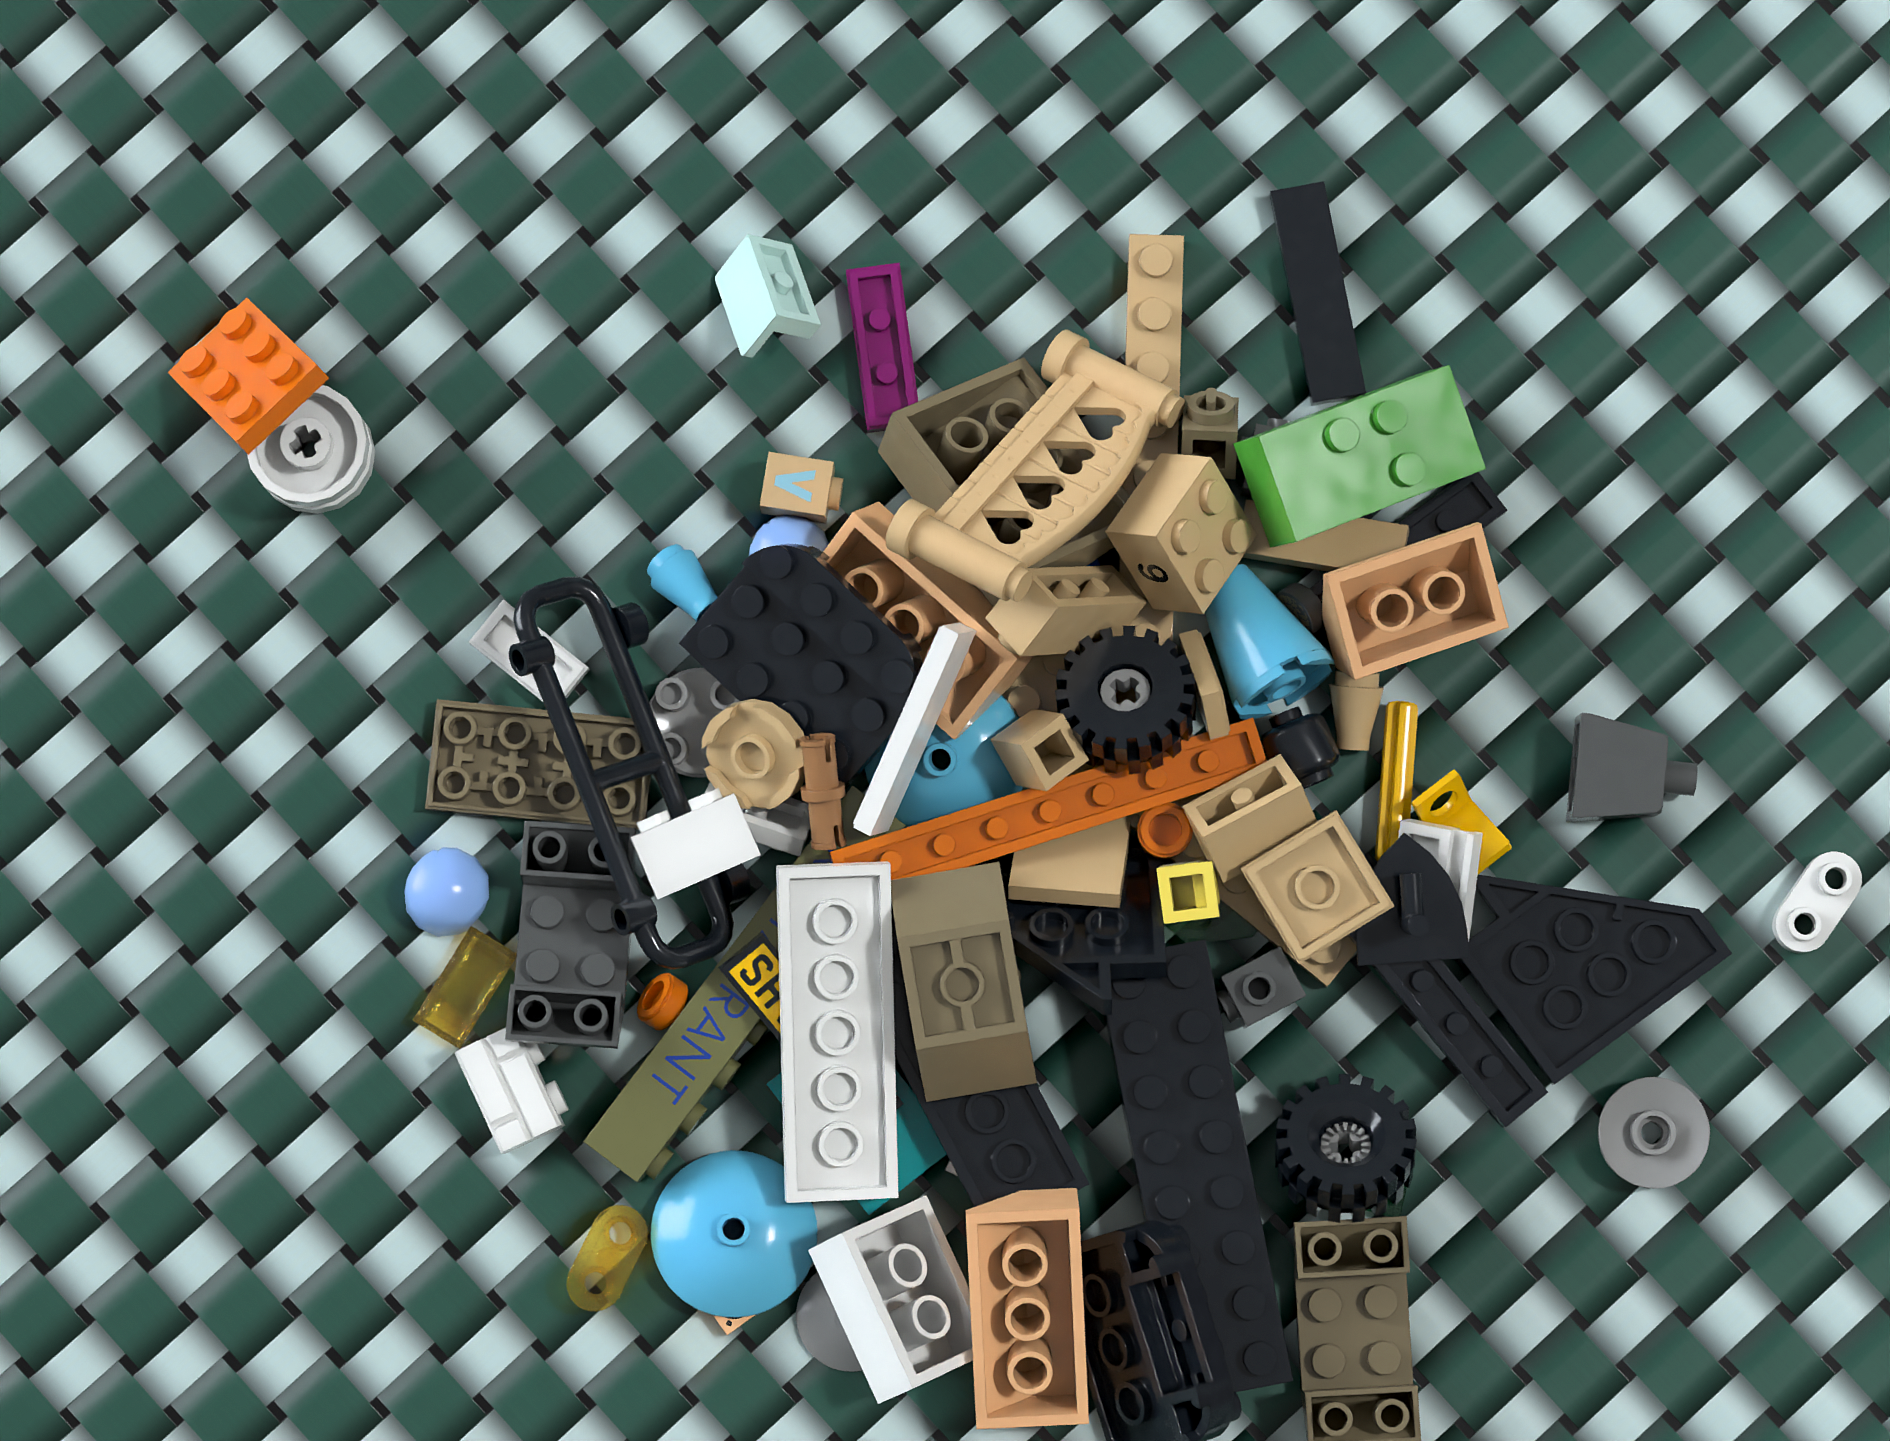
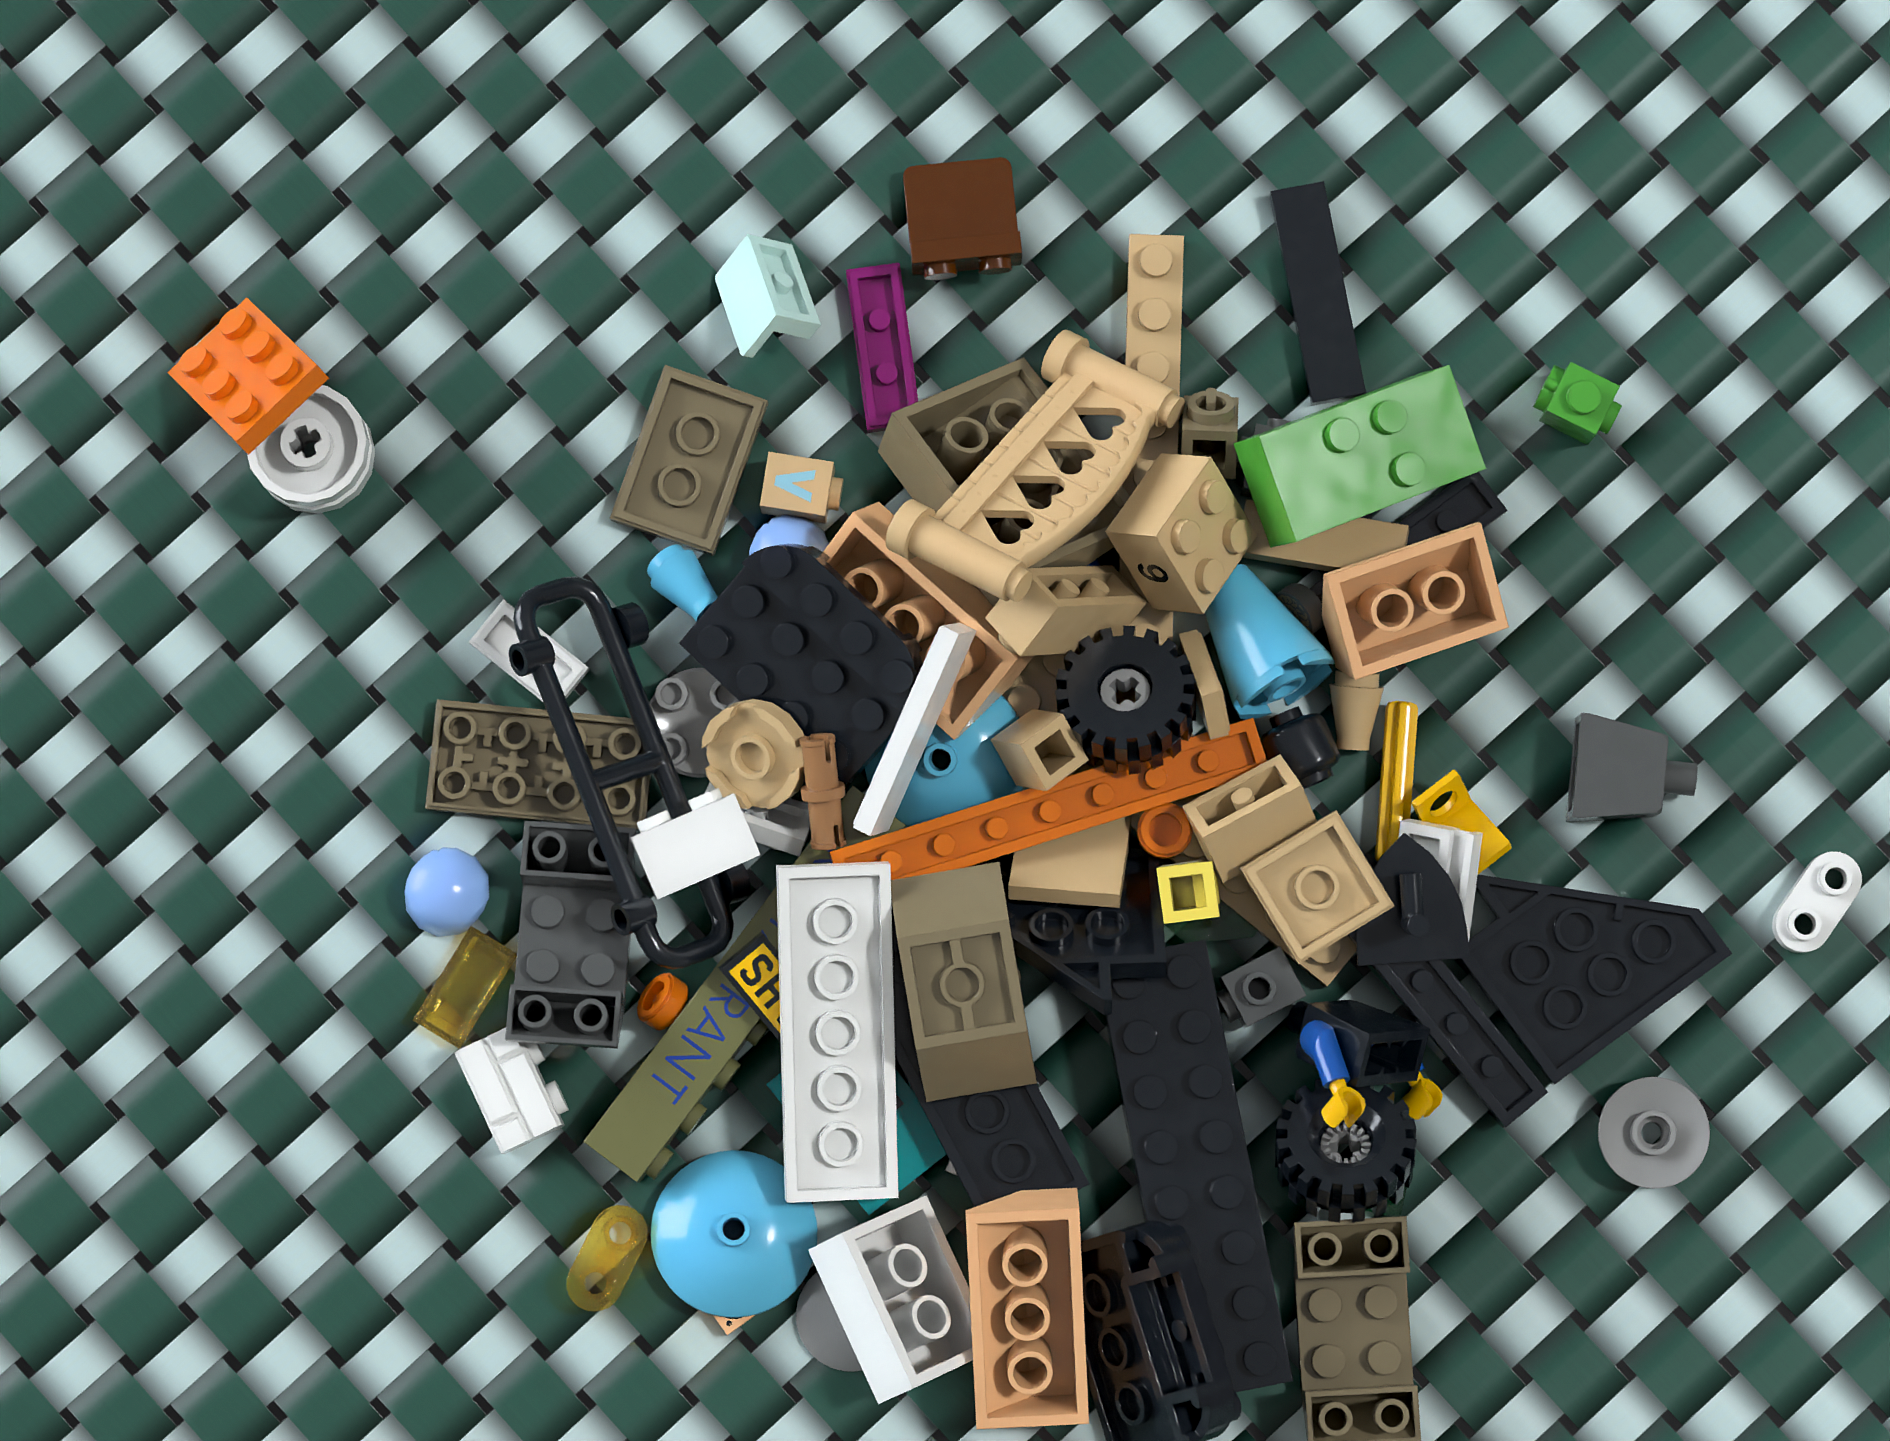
(689, 460): none -> dark tan tile
(962, 218): none -> reddish brown bracket
(1362, 1048): none -> black torso
(1578, 402): none -> bright green brick

